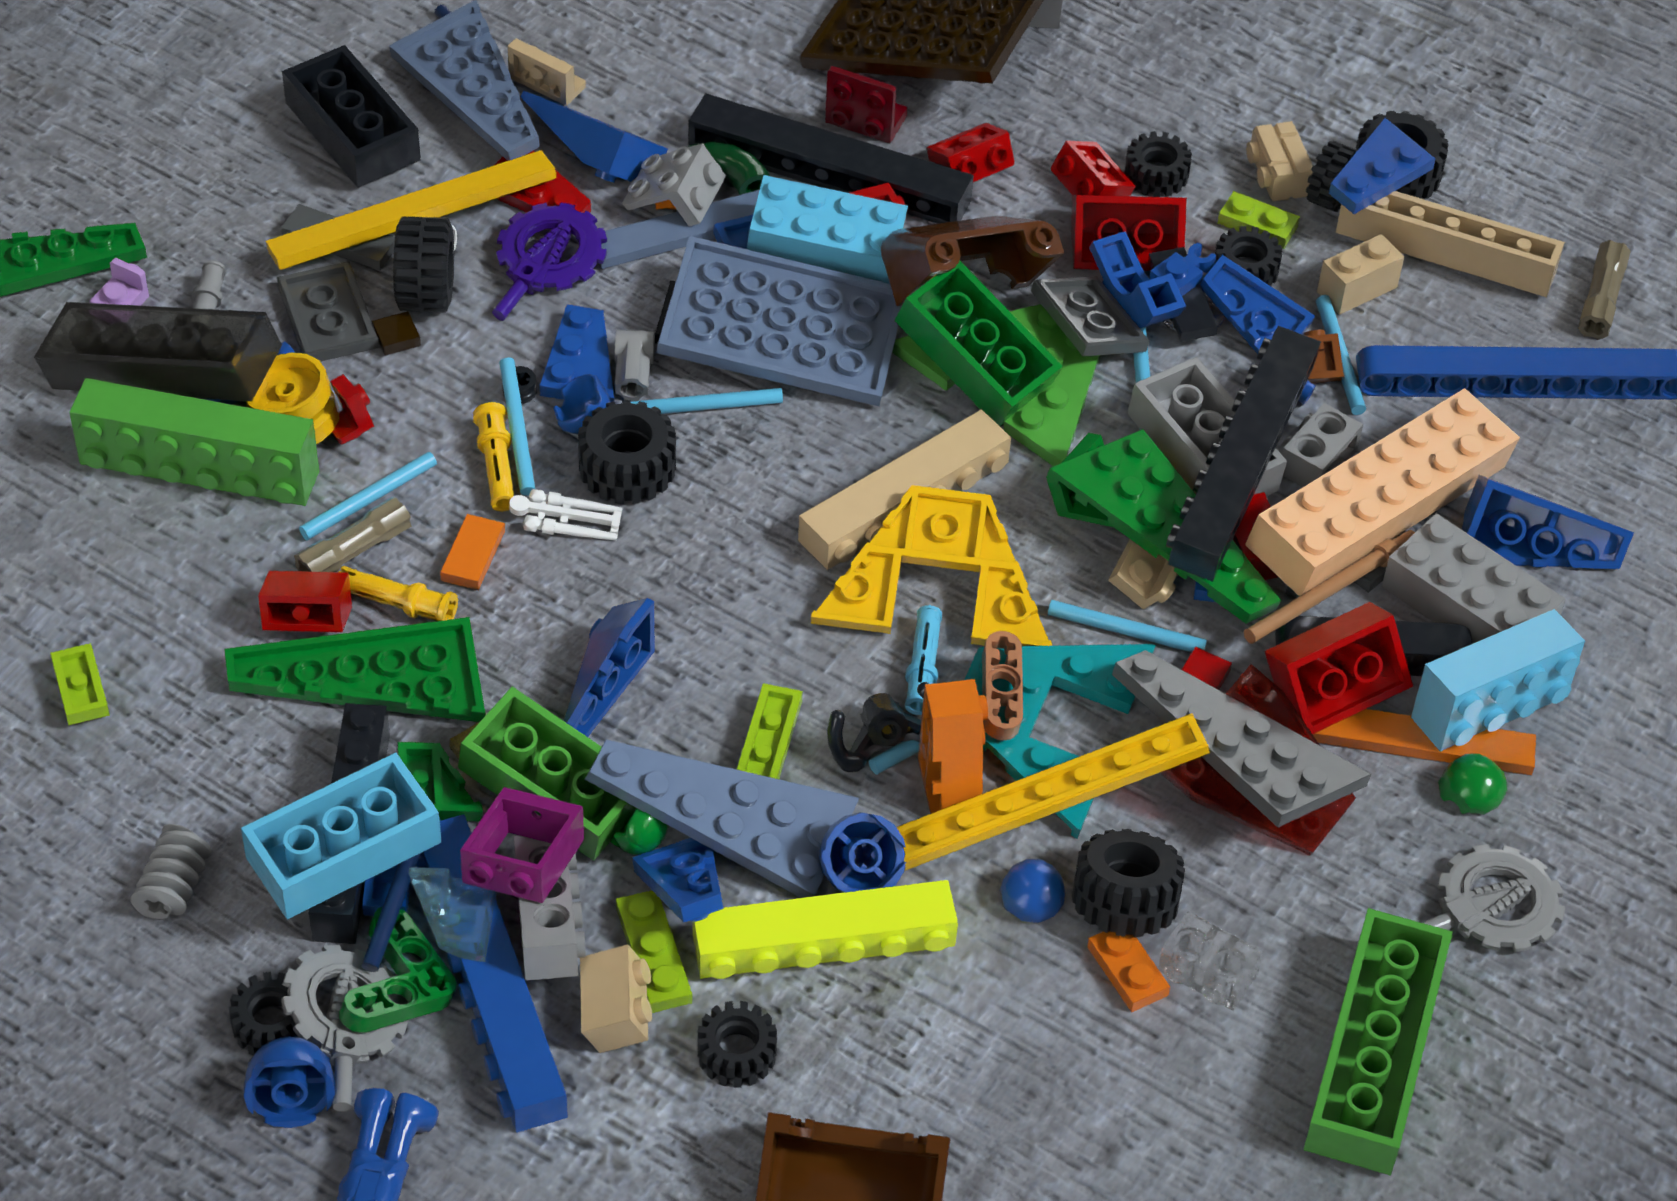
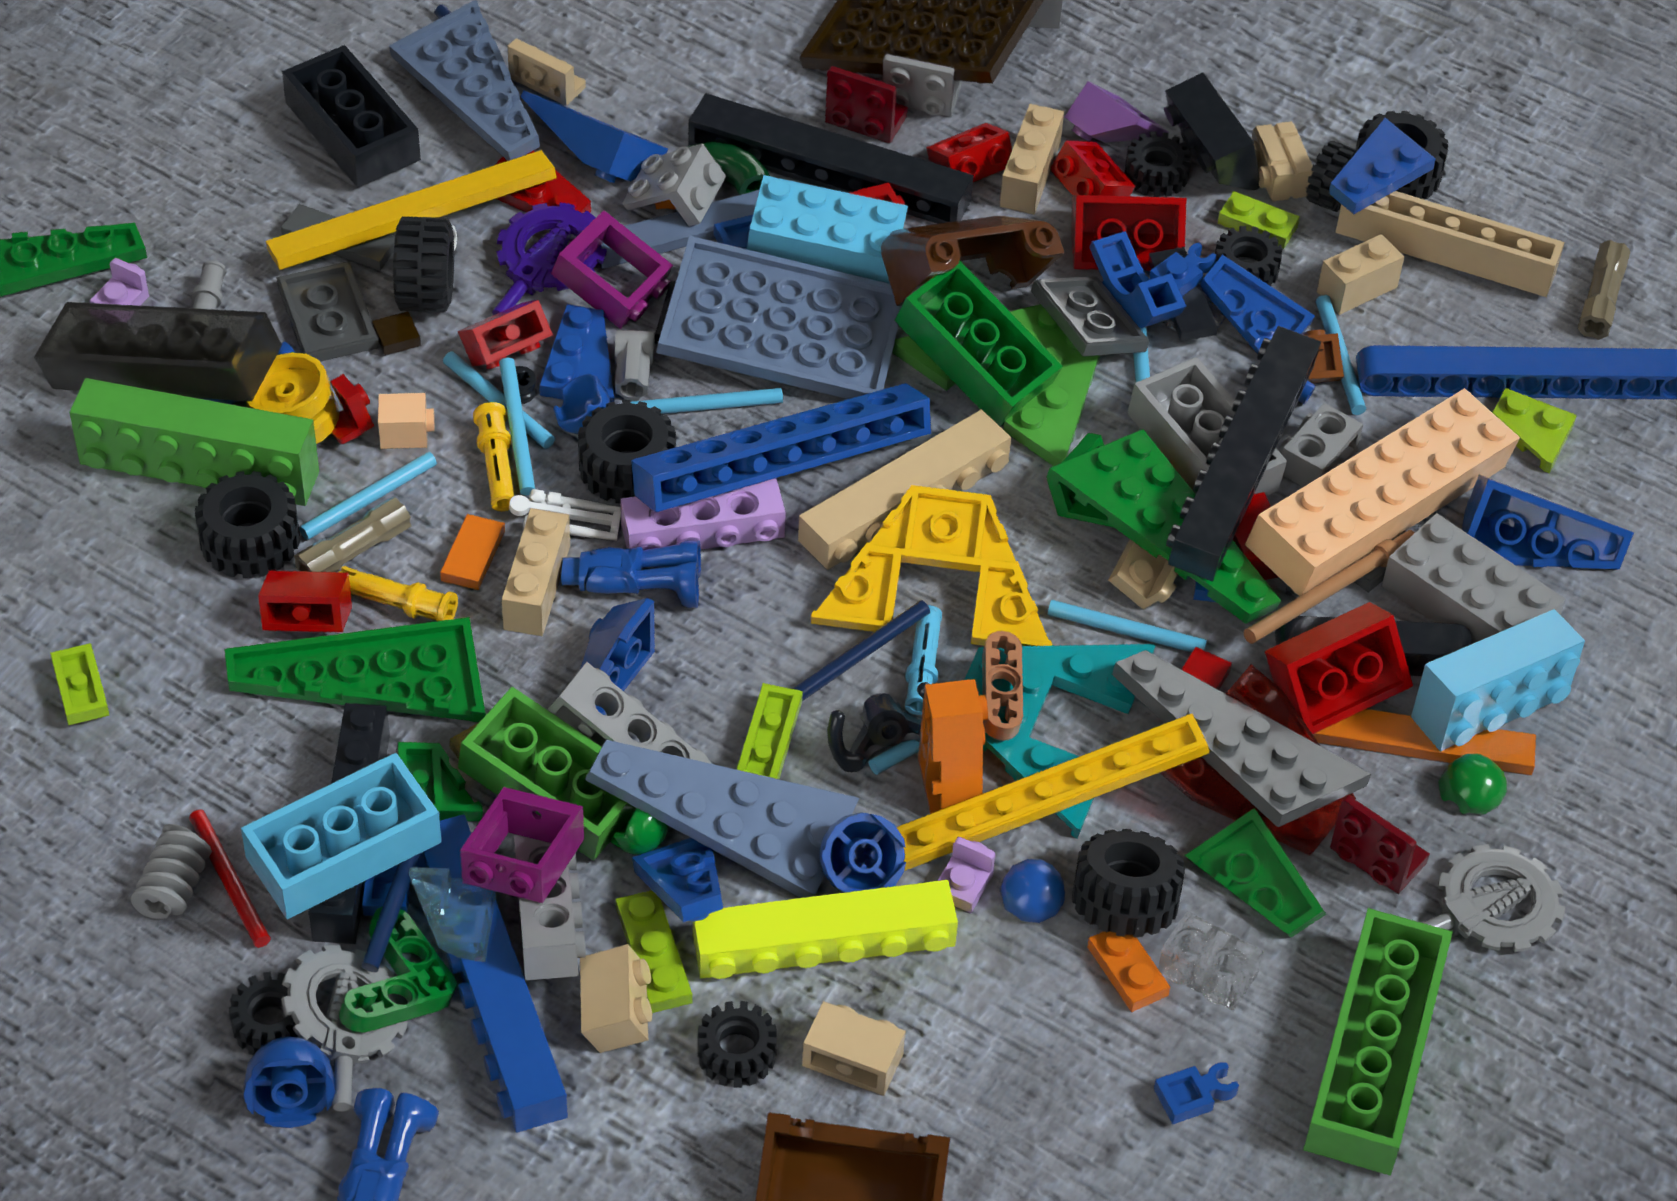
(230, 879): none -> red bar
(243, 501): none -> black tyre
(404, 420): none -> light nougat brick
(492, 394): none -> medium azure bar
(505, 333): none -> red brick
(536, 572): none -> tan brick
(594, 289): none -> magenta window
(621, 571): none -> blue piece
(624, 715): none -> light grey brick
(716, 521): none -> lavender brick
(780, 447): none -> blue brick
(853, 1047): none -> tan brick
(863, 649): none -> dark blue bar
(922, 85): none -> light grey bracket
(968, 872): none -> lavender bracket
(1031, 159): none -> tan brick
(1108, 117): none -> medium lavender slope
(1190, 1094): none -> blue plate
(1213, 132): none -> black slope
(1259, 873): none -> green wing
(1376, 846): none -> dark red bracket
(1539, 425): none -> lime wing

